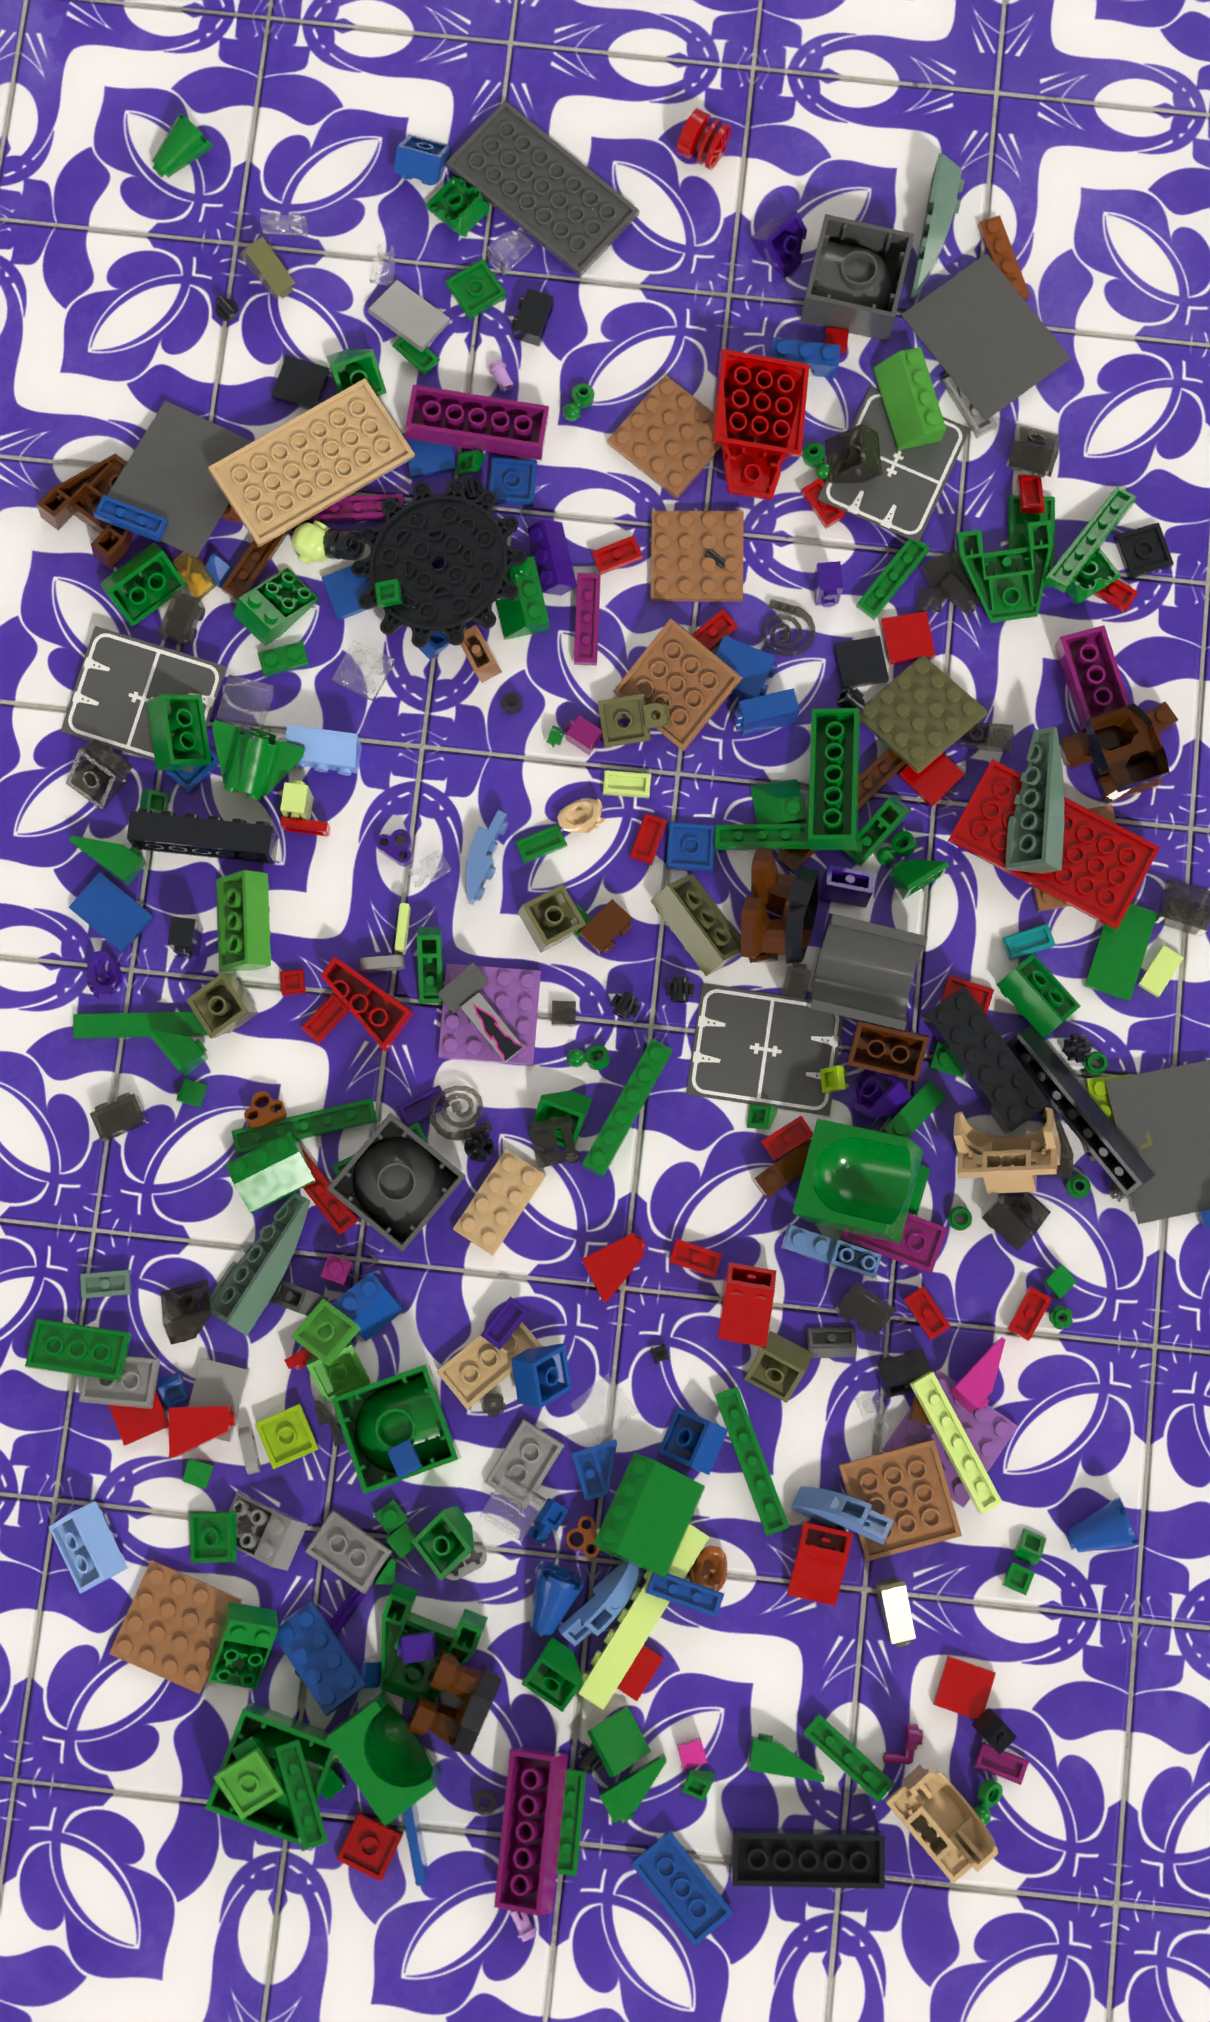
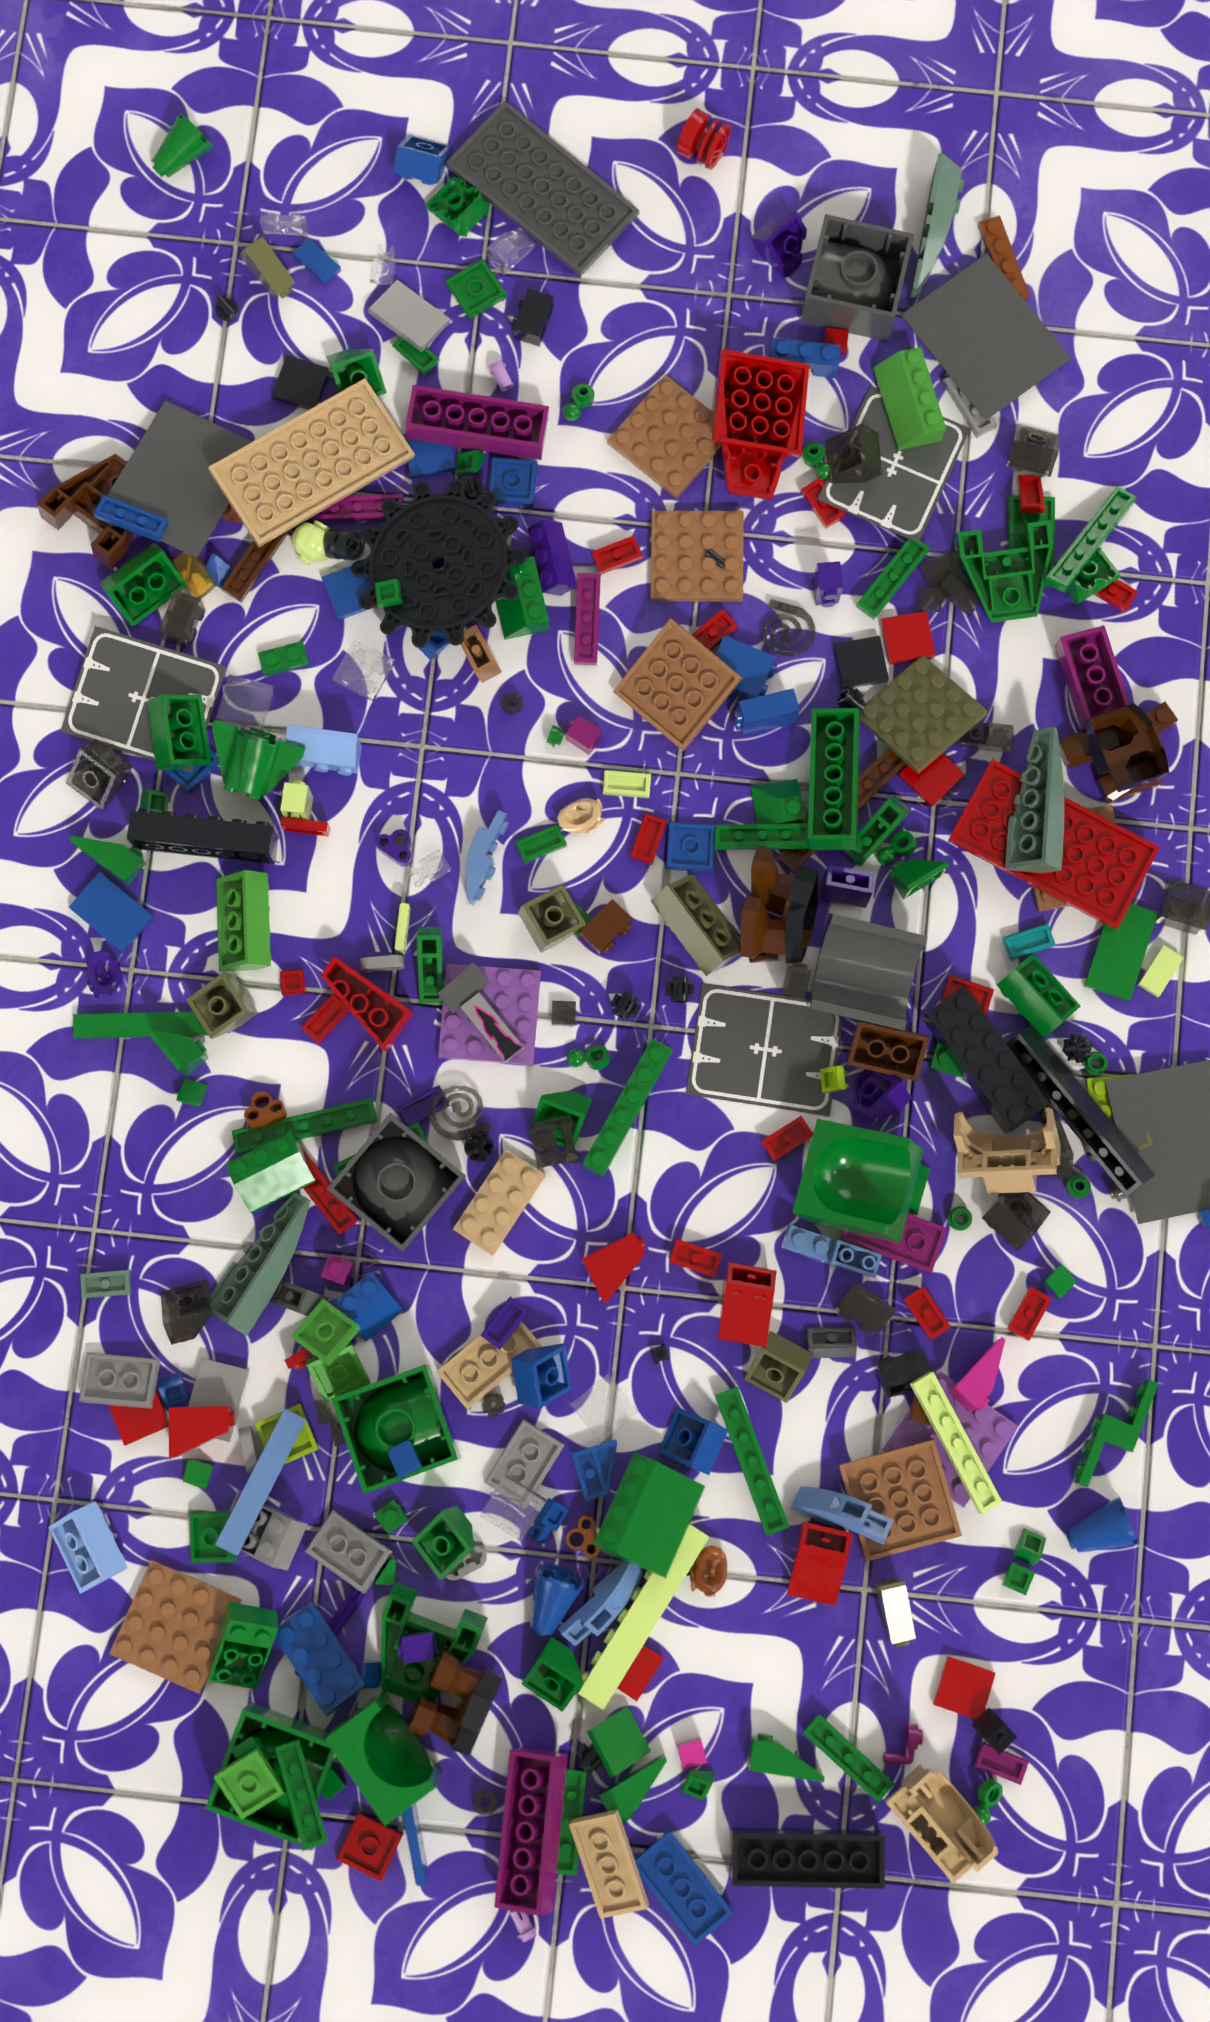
(78, 1350): green tile -> none
(119, 1117): clear smoke brick -> none
(185, 937): black brick -> none
(260, 1482): none -> medium blue tile
(274, 606): green slope -> none
(317, 261): none -> blue tile
(401, 1540): green slope -> none
(609, 1864): none -> tan plate
(641, 717): olive plate -> none
(686, 1593): blue tile -> none
(761, 1116): green slope -> none
(783, 1171): reddish brown slope -> none
(871, 1407): clear plate -> none
(915, 1111): green slope -> none
(1067, 1317): green plate -> none
(1115, 1432): none -> green bracket
(1143, 550): black tile -> none

